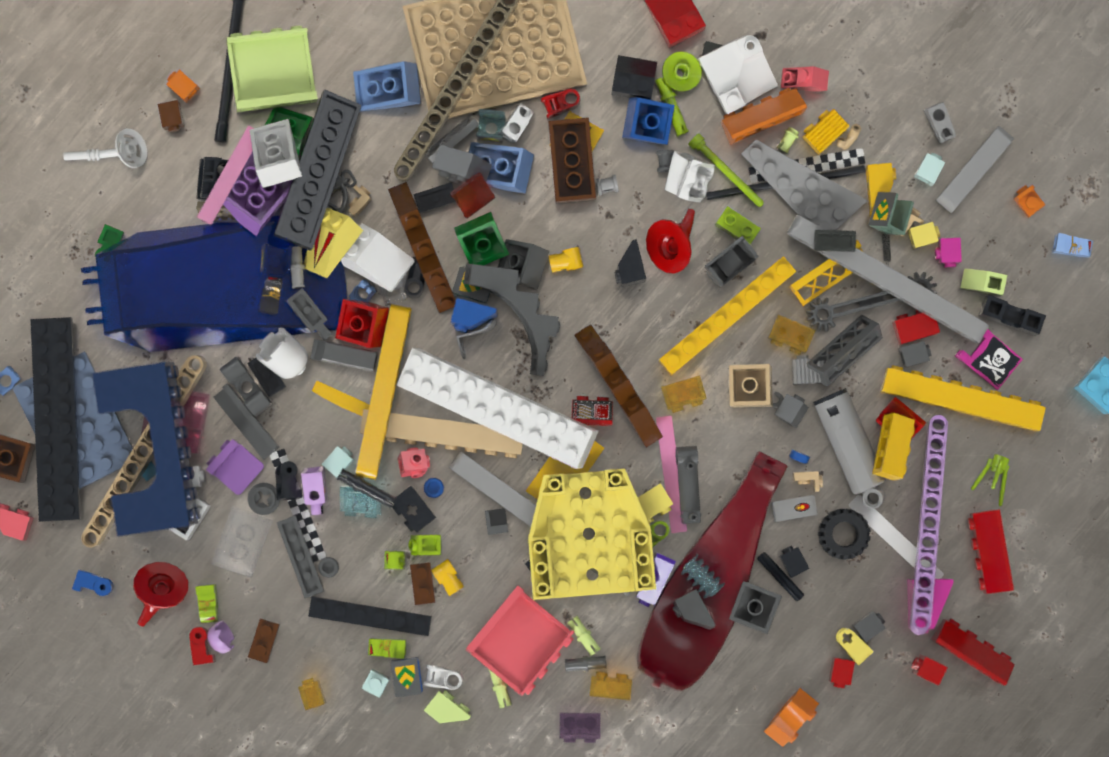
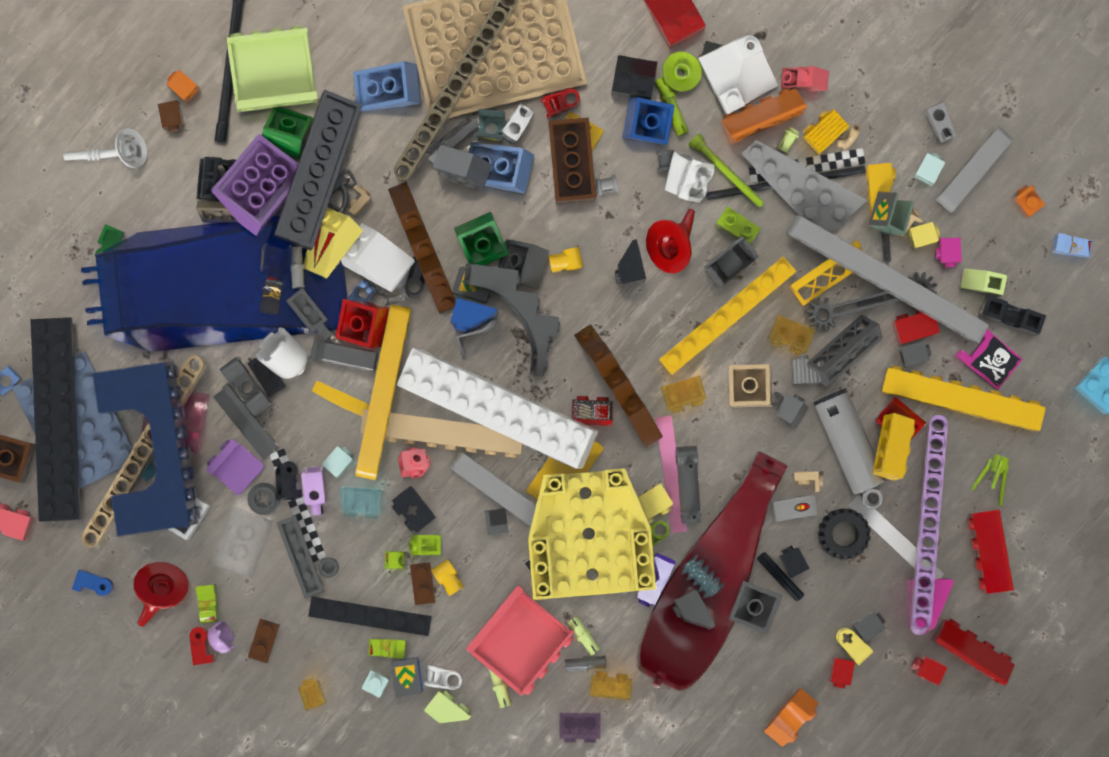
(199, 476): white plate -> none
(227, 178): bright pink sticker -> none
(275, 153): white slope -> none
(366, 488): black pin -> none
(433, 487): blue tile -> none
(434, 198): black plate -> none
(472, 195): clear red piece -> none
(798, 456): blue tile -> none
(834, 240): pearl dark grey plate -> none

